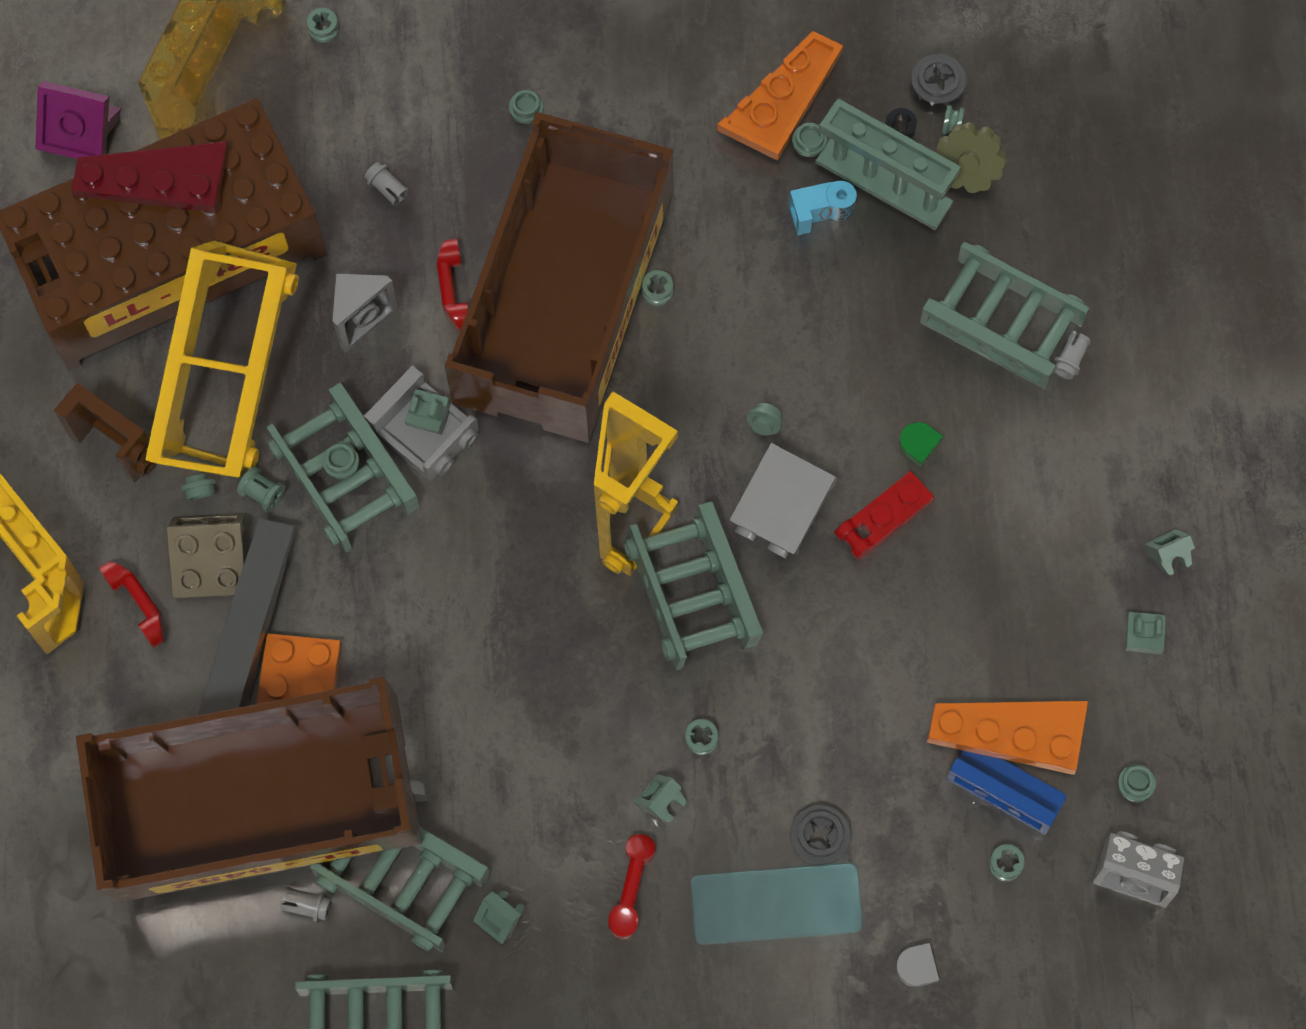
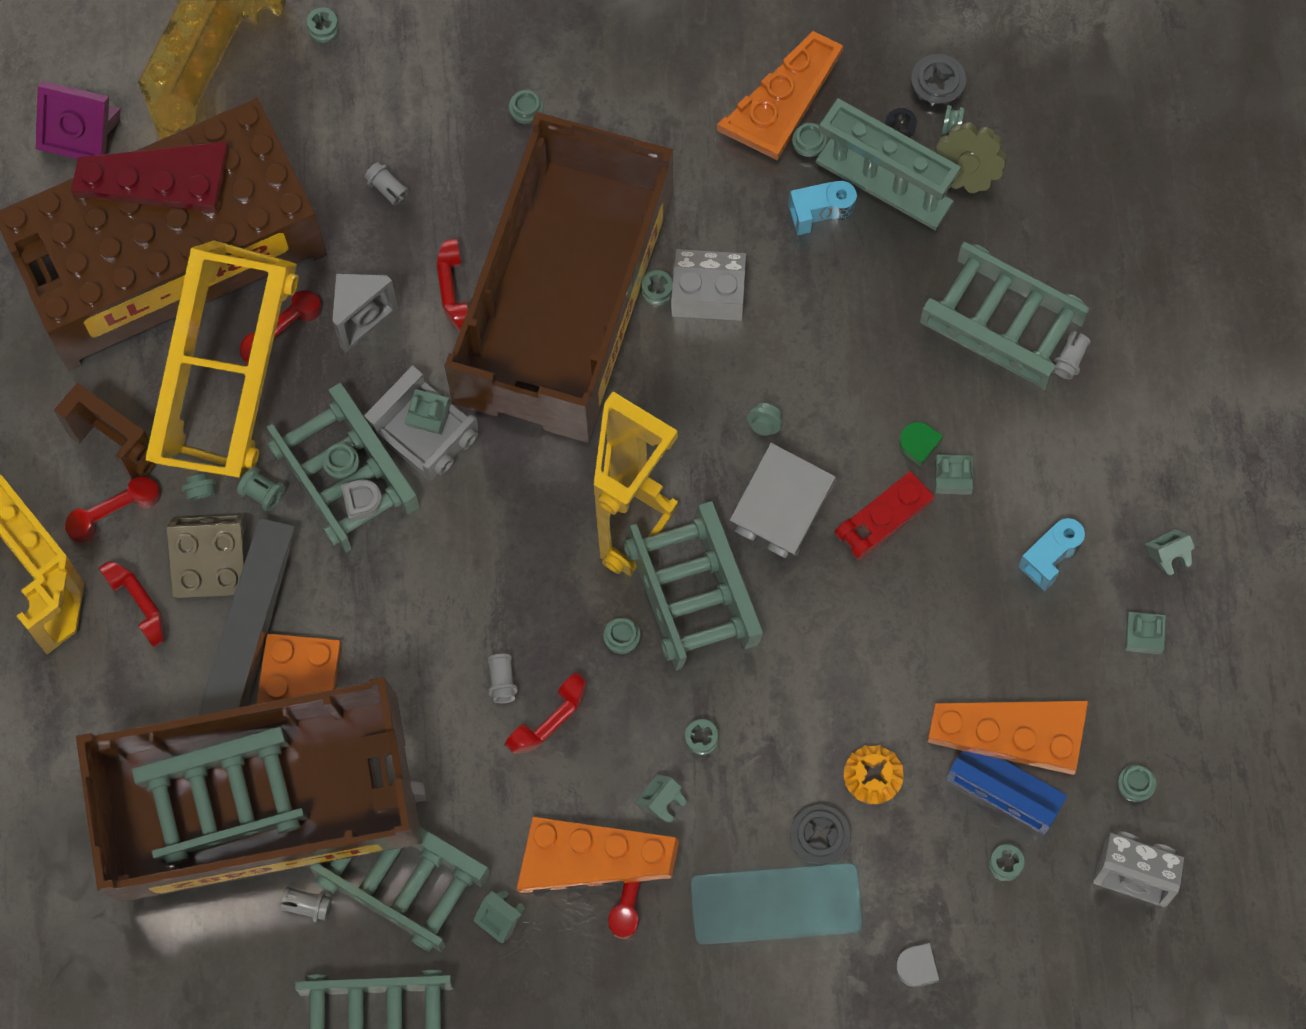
(81, 523): none -> red bar
(194, 769): none -> sand green fence
(304, 306): none -> red bar
(361, 499): none -> light grey tile
(501, 676): none -> light grey pin
(525, 740): none -> red bar
(590, 855): none -> orange wing
(621, 635): none -> sand green plate
(708, 284): none -> light grey slope
(873, 791): none -> light orange gear
(954, 474): none -> sand green tile
(1058, 543): none -> medium azure leg

